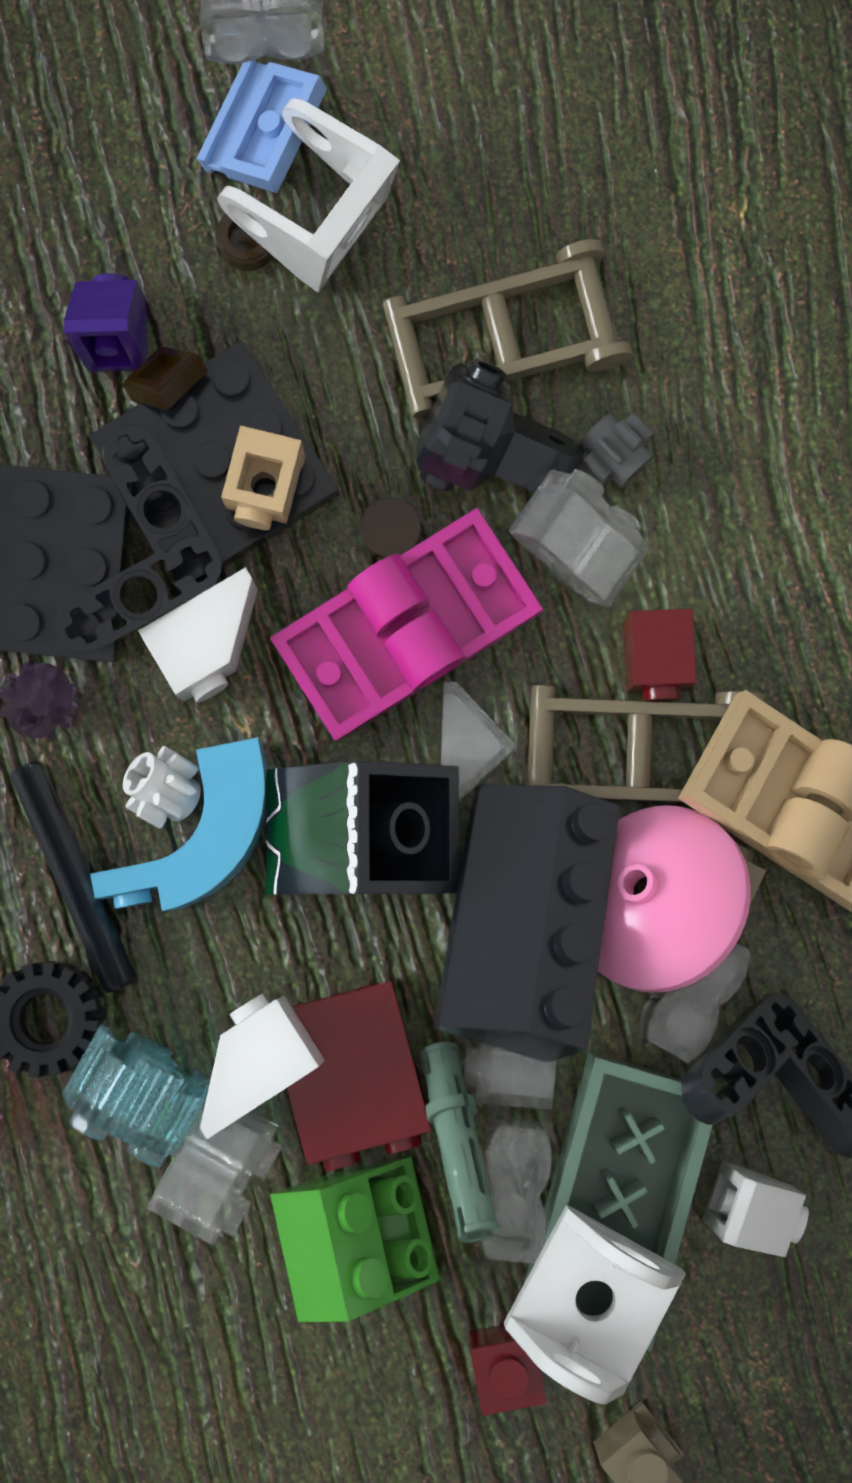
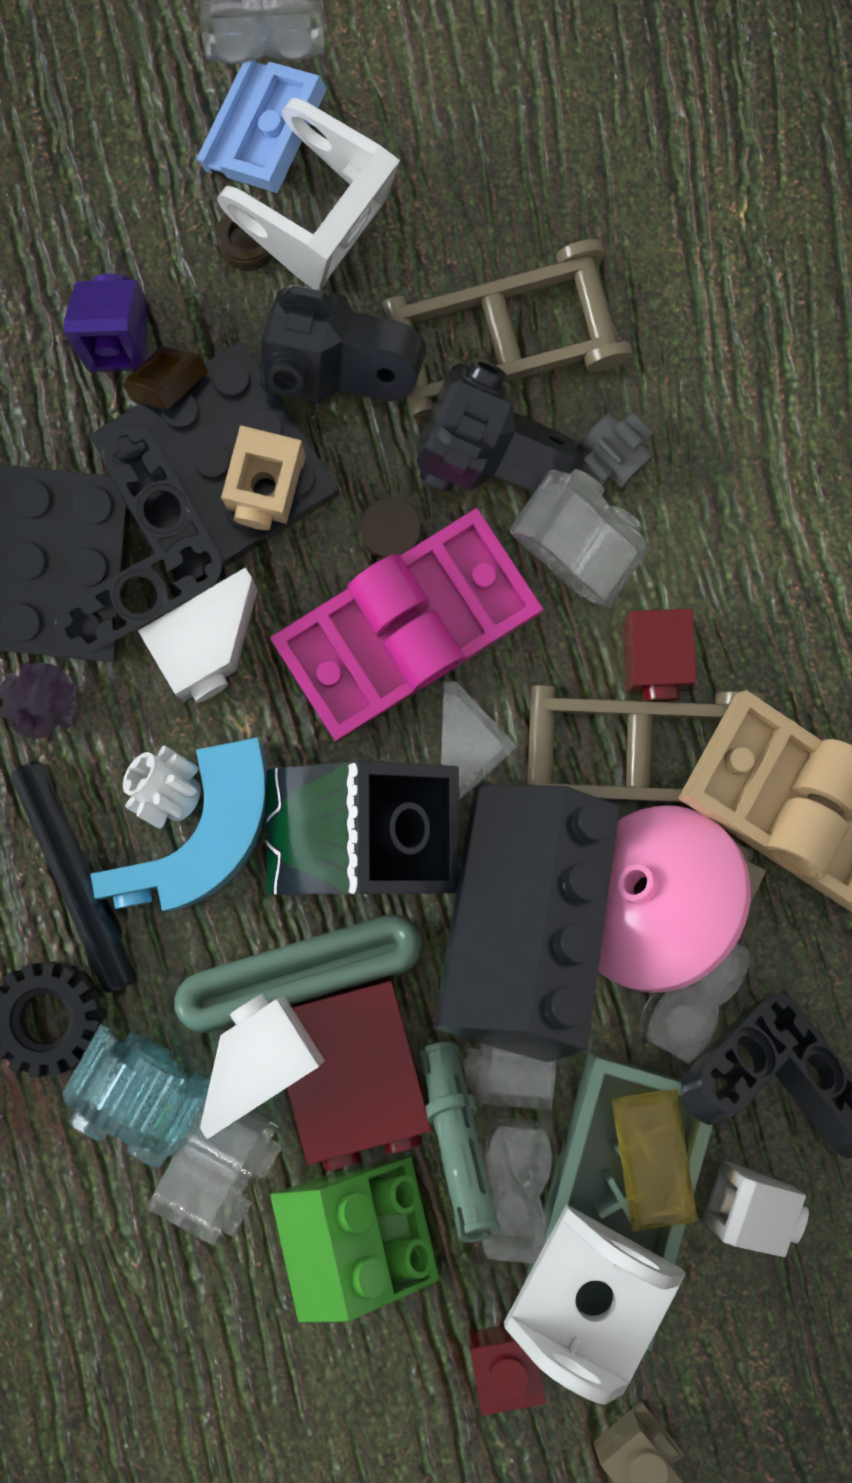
(300, 971): none -> sand green piece
(323, 347): none -> black piece
(654, 1160): none -> clear yellow tile

